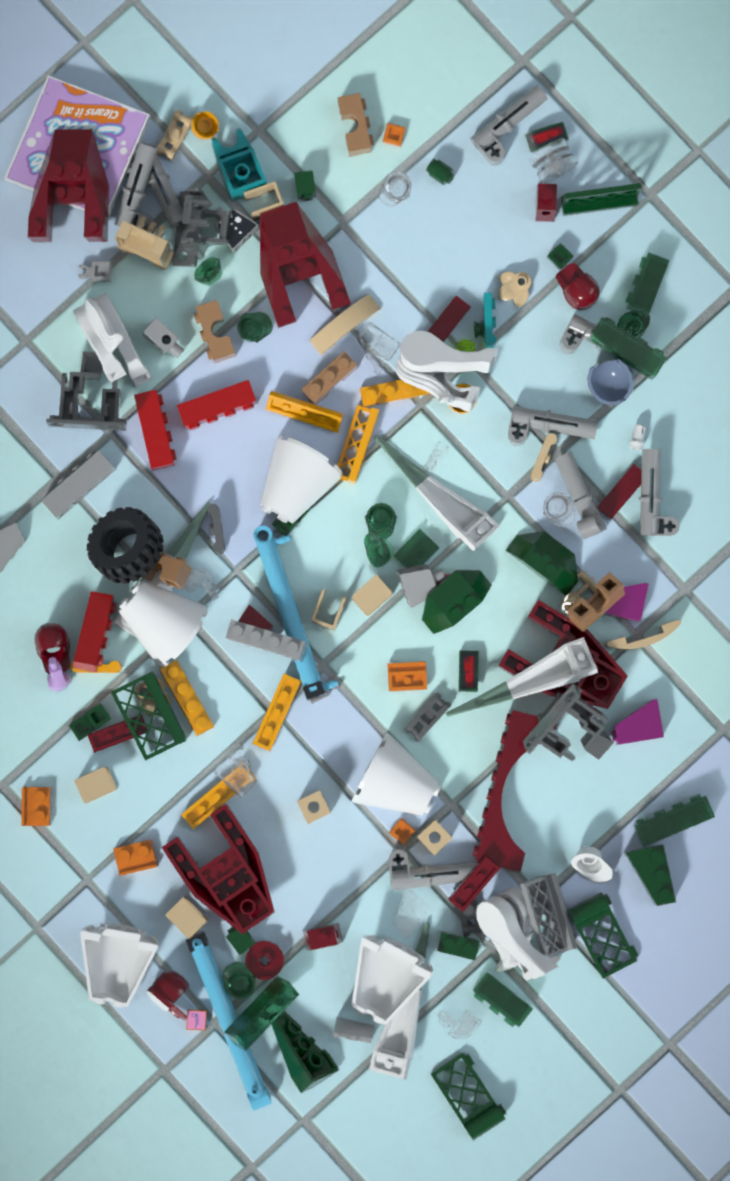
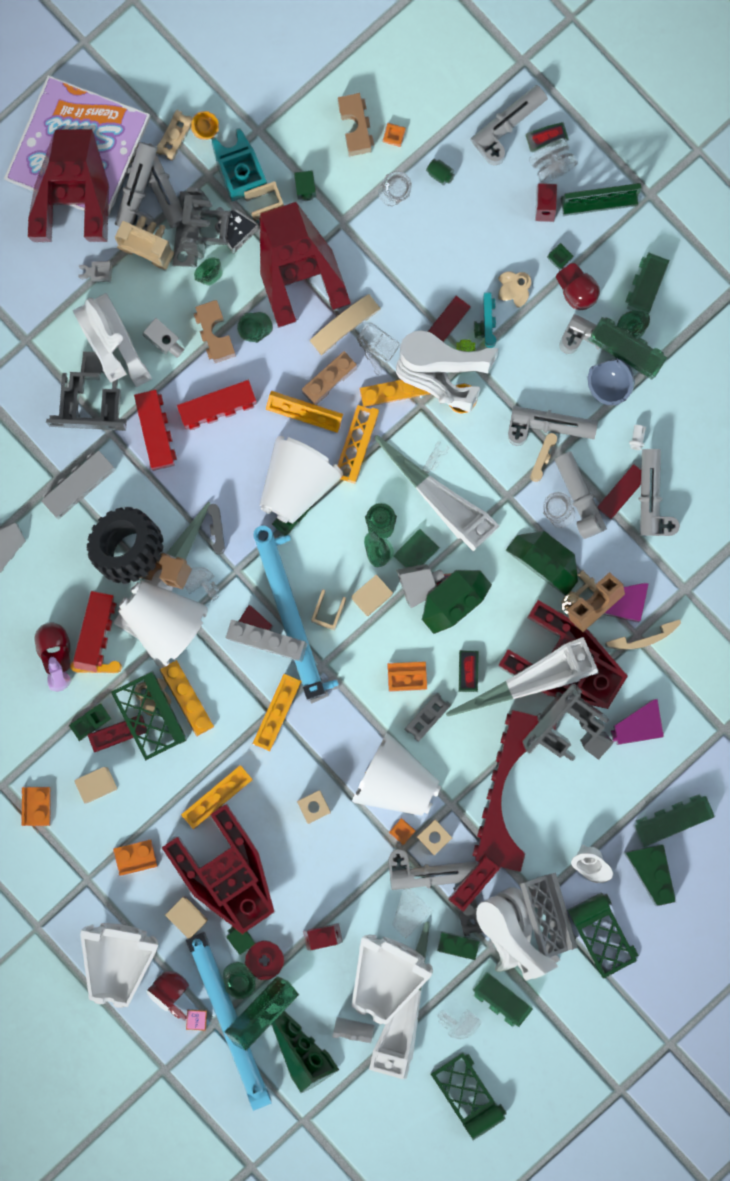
(236, 771): clear slope -> none

